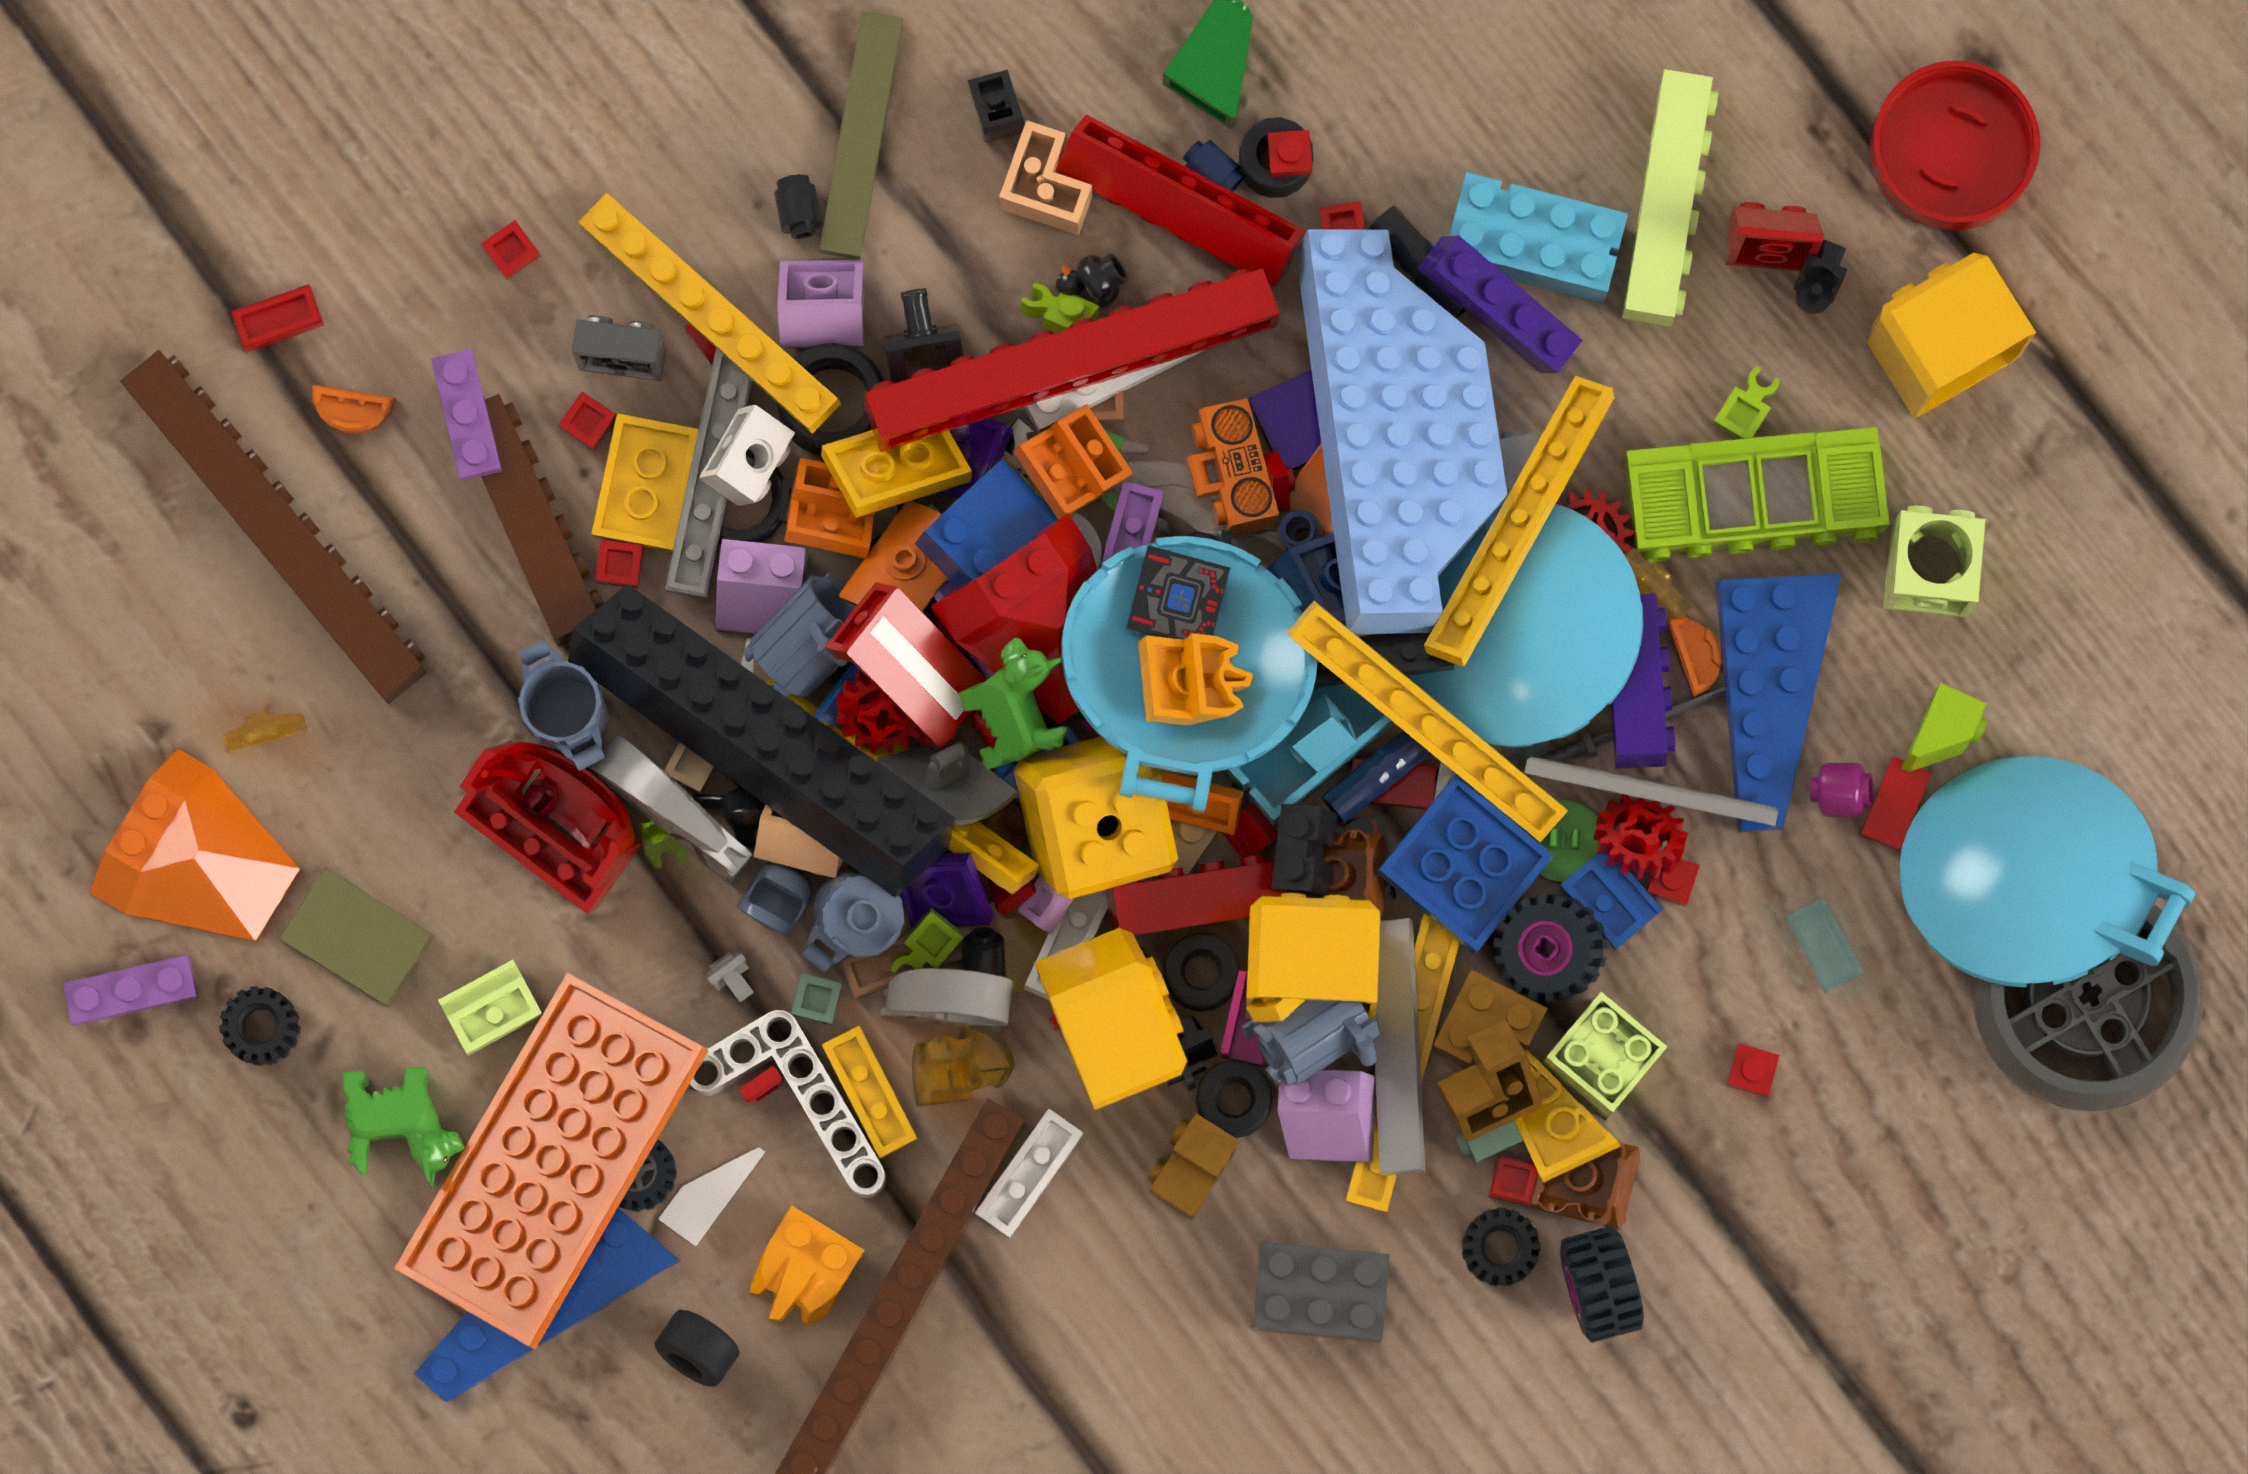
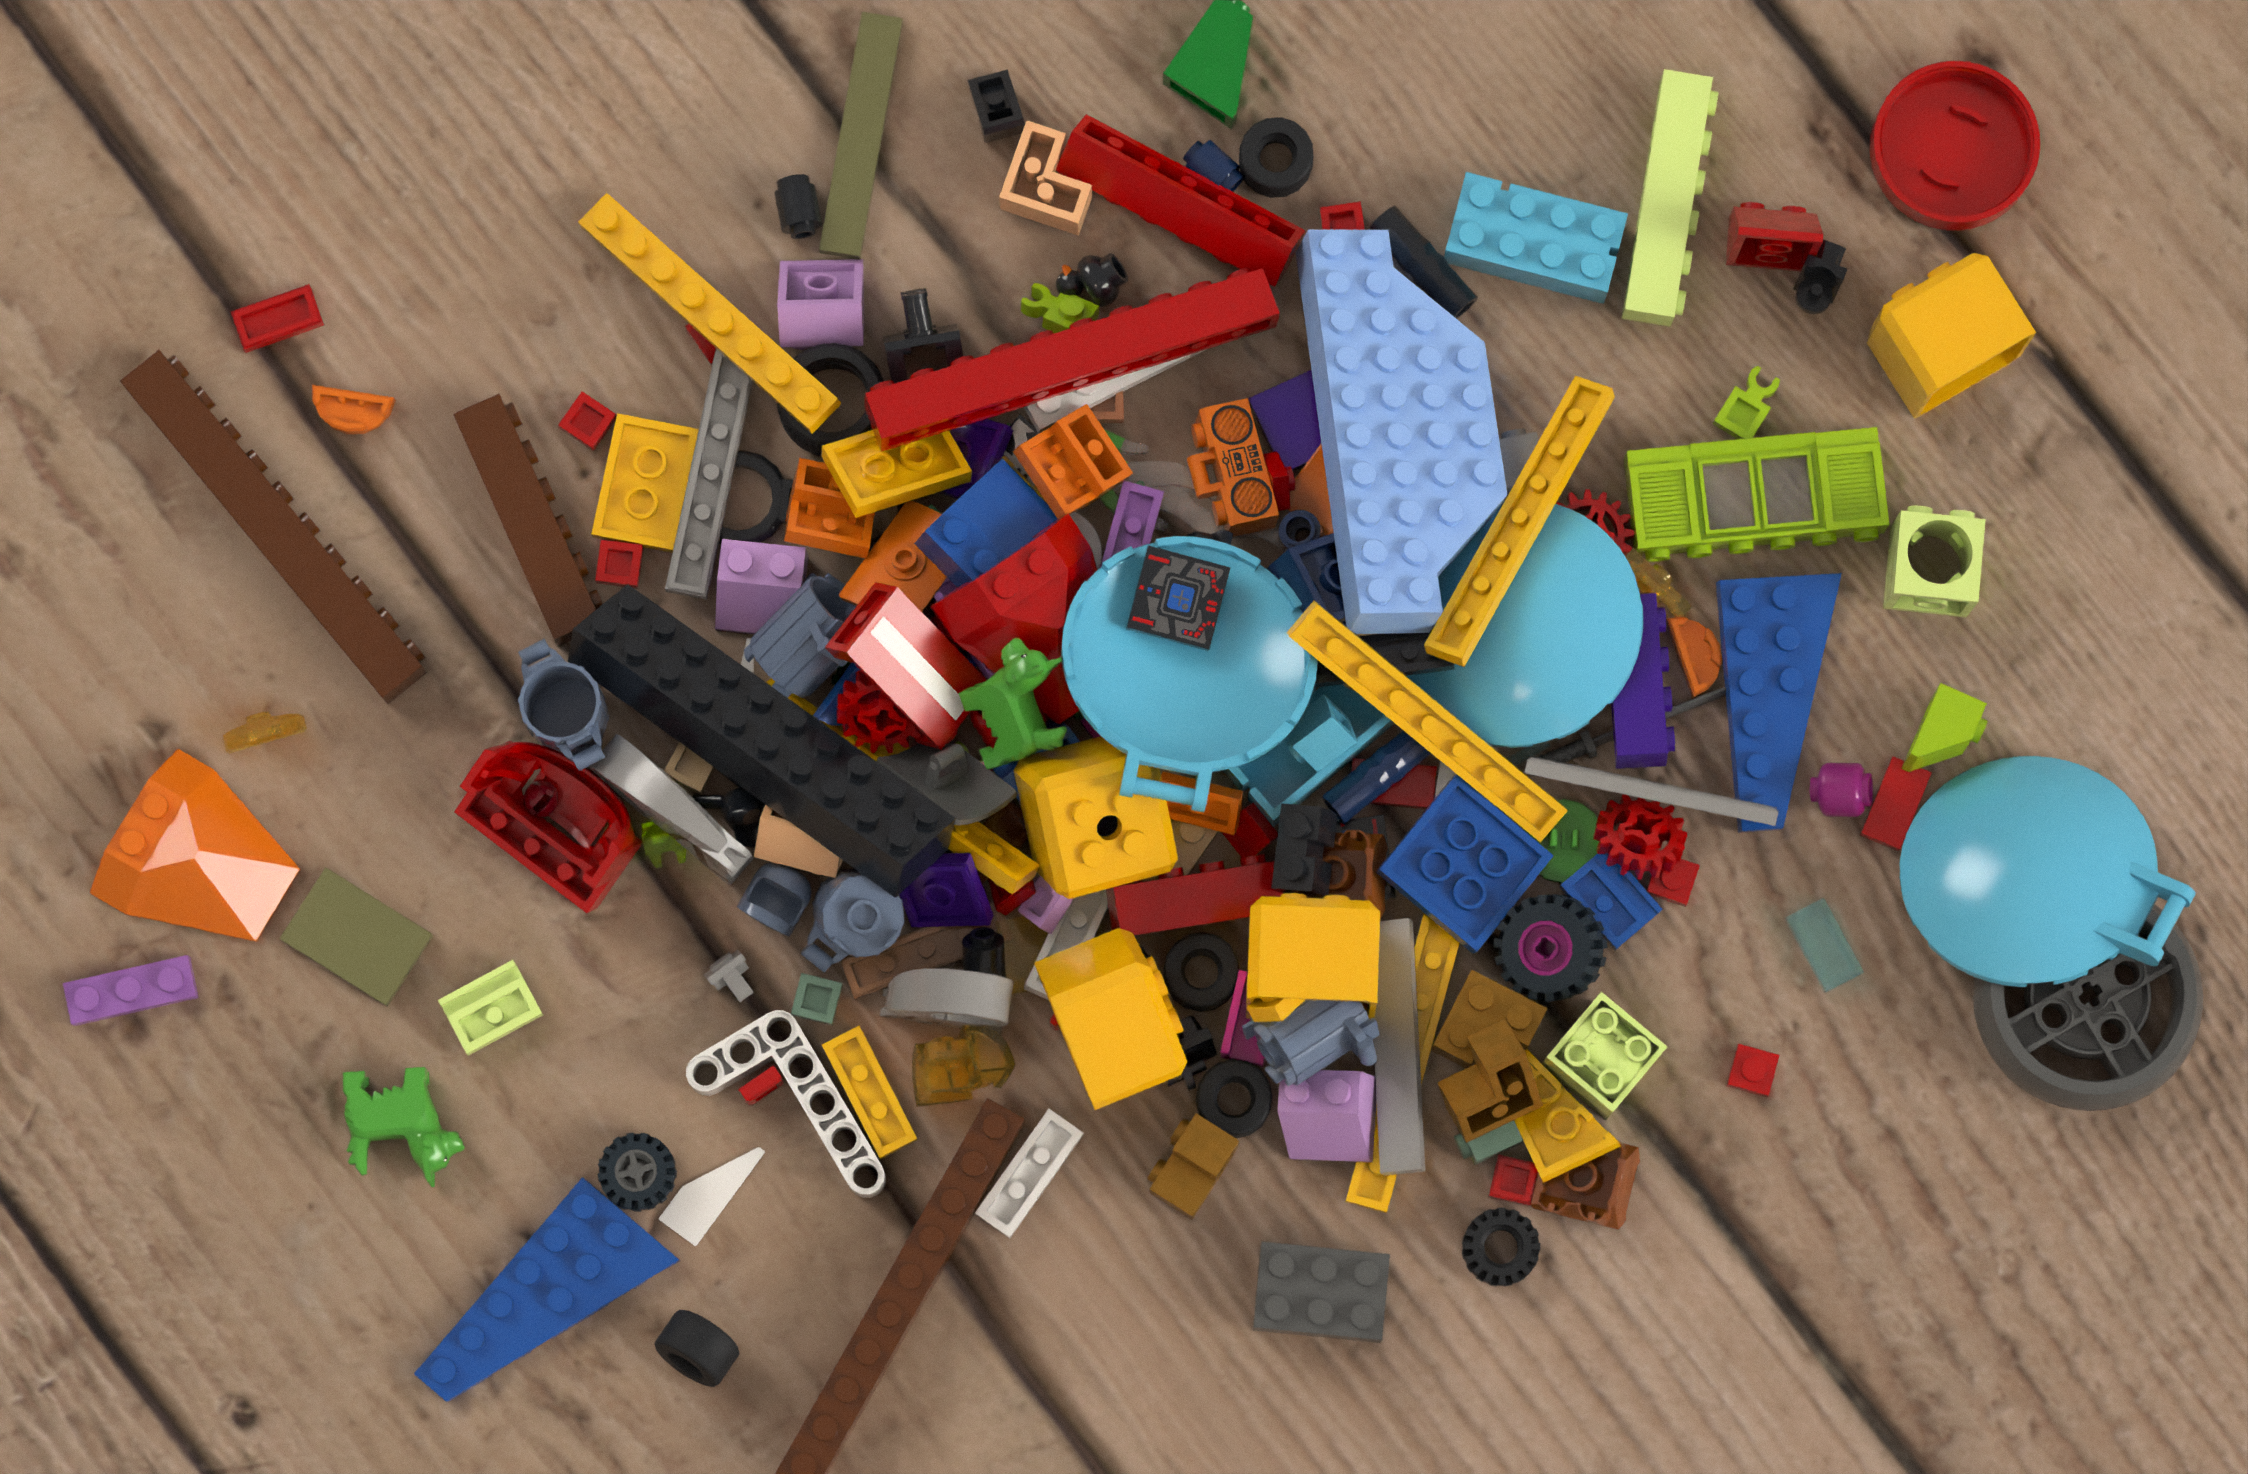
(271, 1049): black tyre -> none
(466, 414): medium lavender plate -> none
(510, 249): red plate -> none
(551, 1160): orange plate -> none
(619, 349): dark grey piece -> none
(728, 468): white brick -> none
(804, 1267): light orange plate -> none
(929, 942): lime plate -> none
(1190, 679): light orange plate -> none
(1289, 153): red plate -> none
(1499, 304): dark purple brick -> none
(1601, 1284): black wheel -> none

